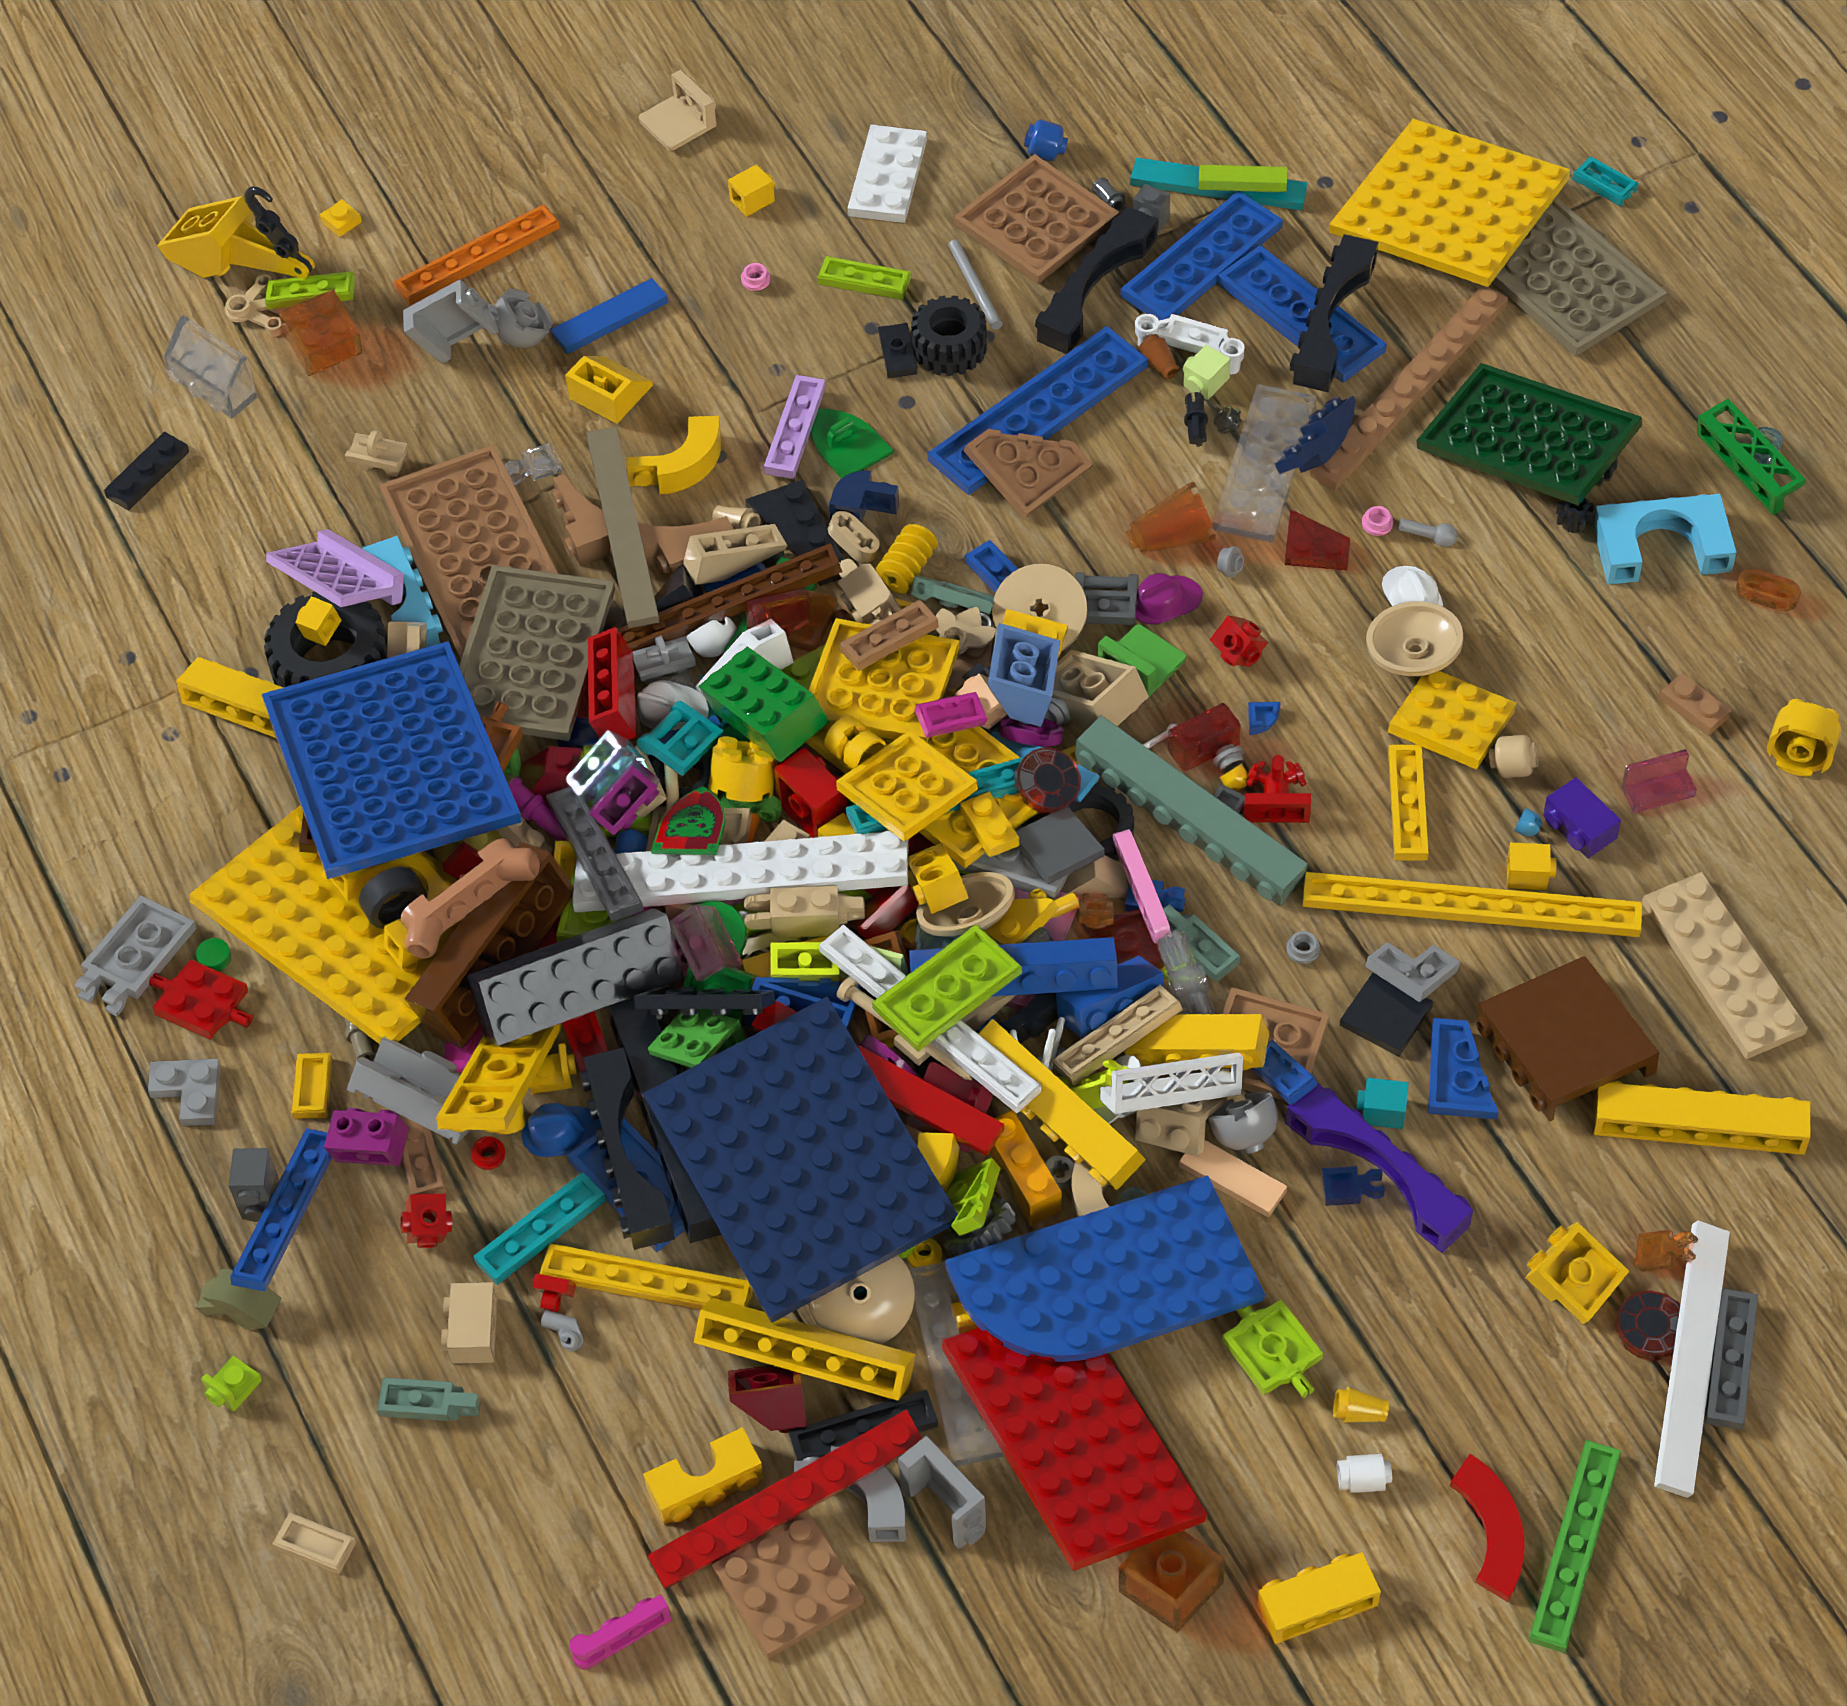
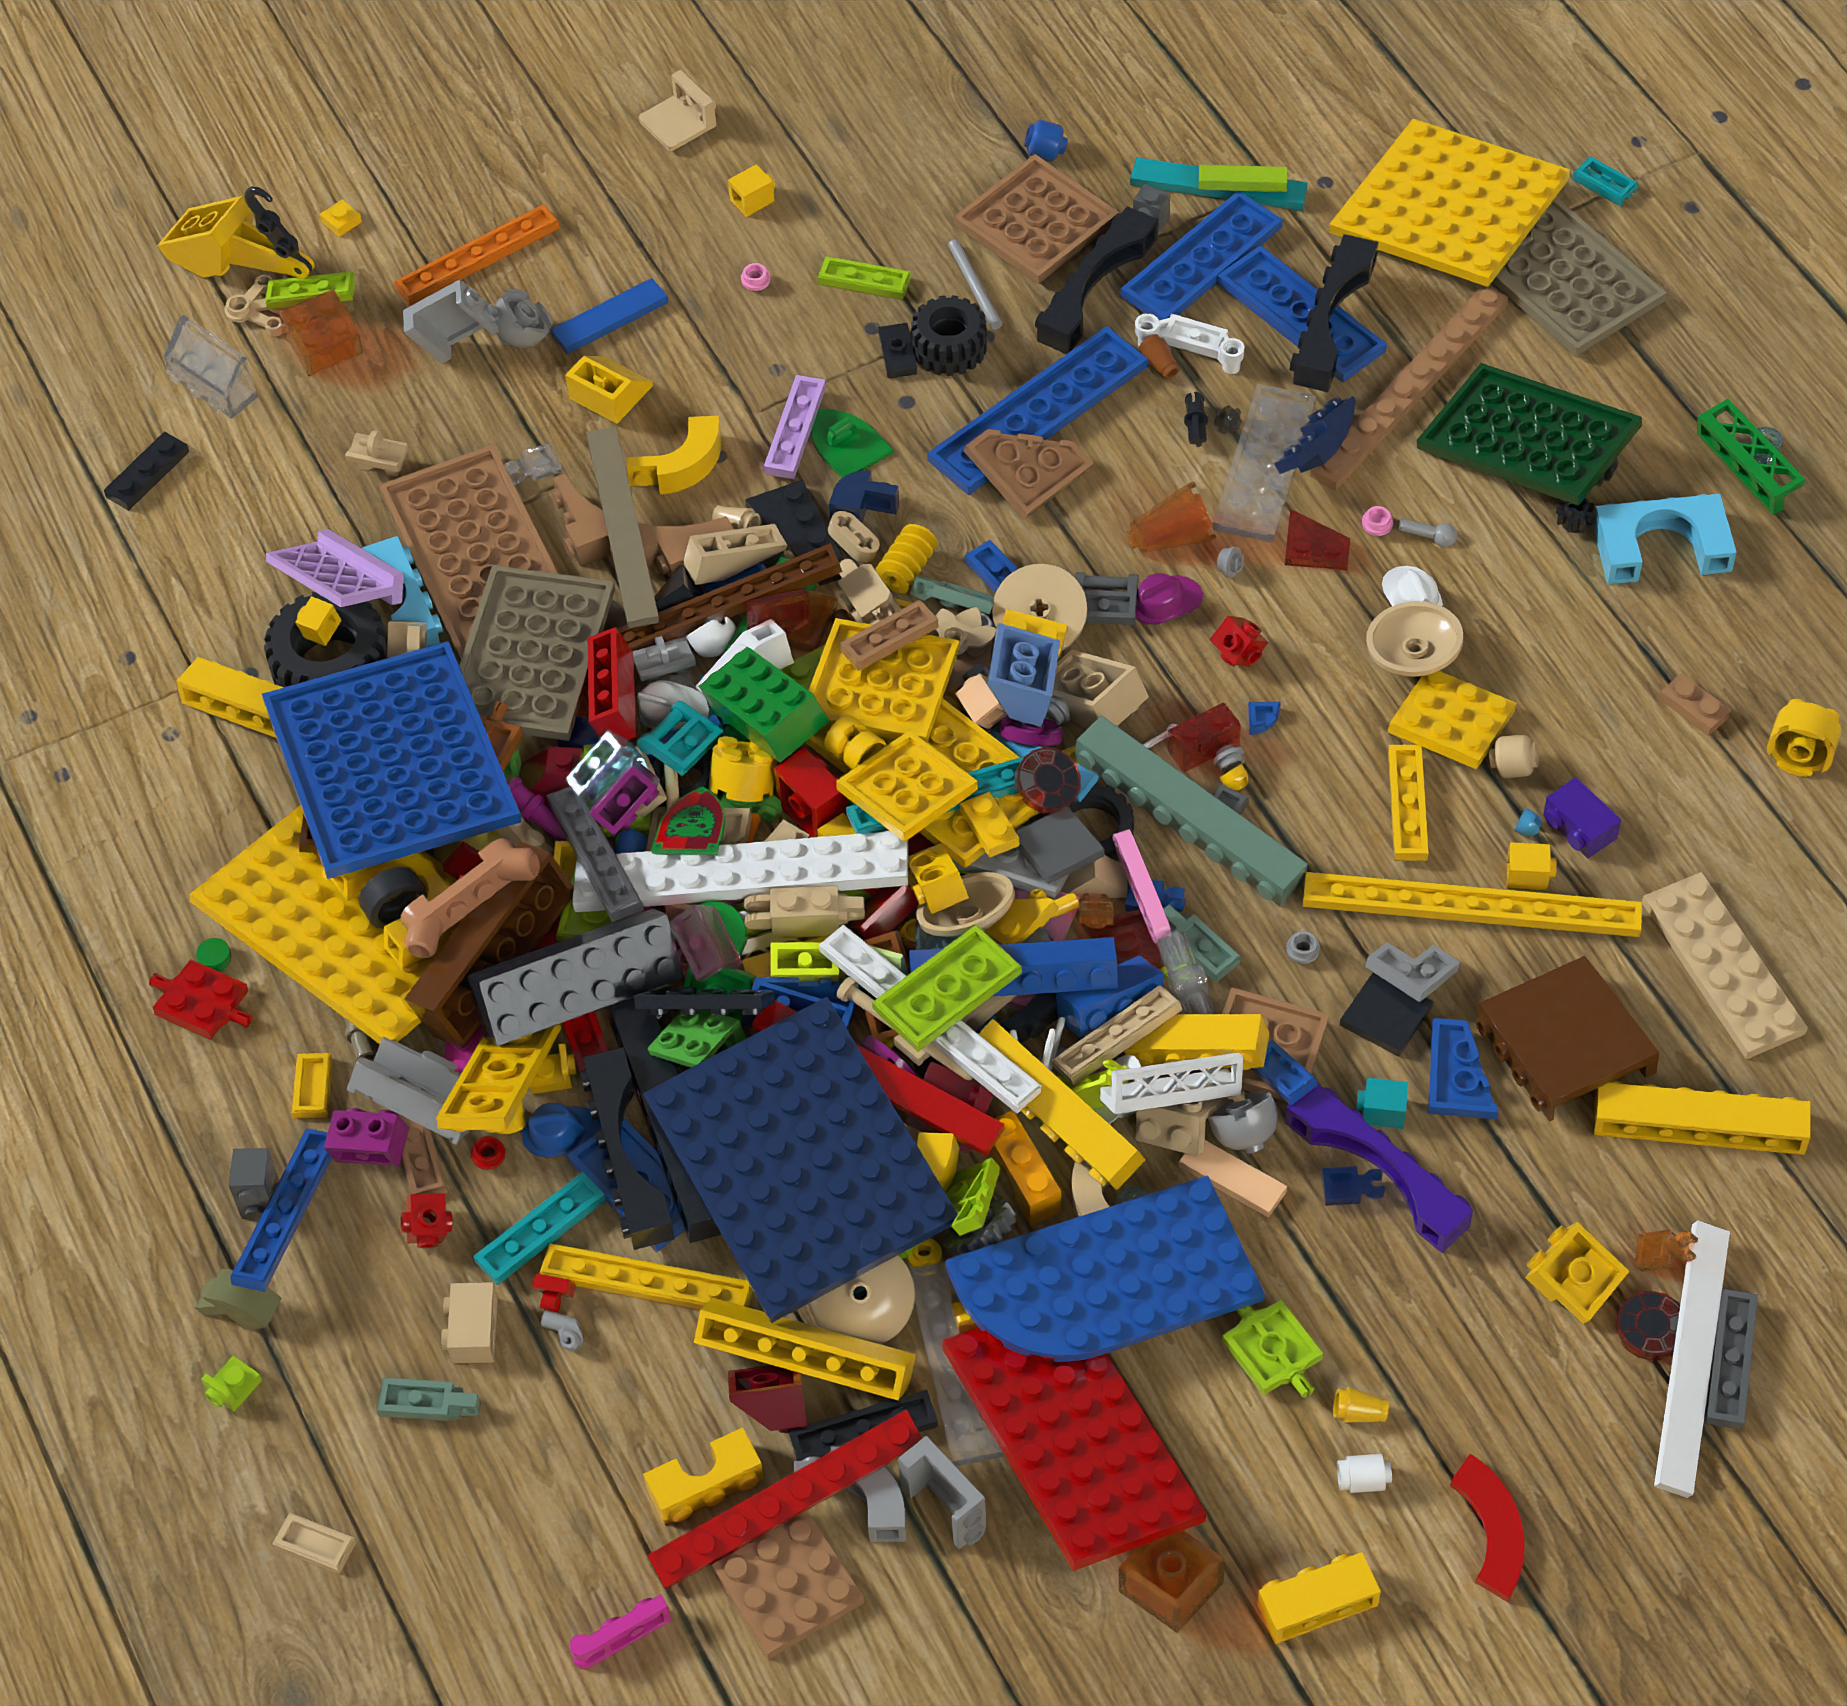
(133, 952): light grey tile -> none
(192, 1081): light grey plate -> none
(887, 173): white plate -> none
(951, 714): dark pink plate -> none
(1066, 1165): light grey bush -> none
(1108, 194): dark grey pin -> none
(1147, 652): bright green bracket -> none
(1206, 371): yellowish green brick -> none
(1277, 802): red piece -> none
(1574, 1546): bright green tile -> none
(1658, 781): clear pink panel -> none
(1768, 589): clear orange plate -> none

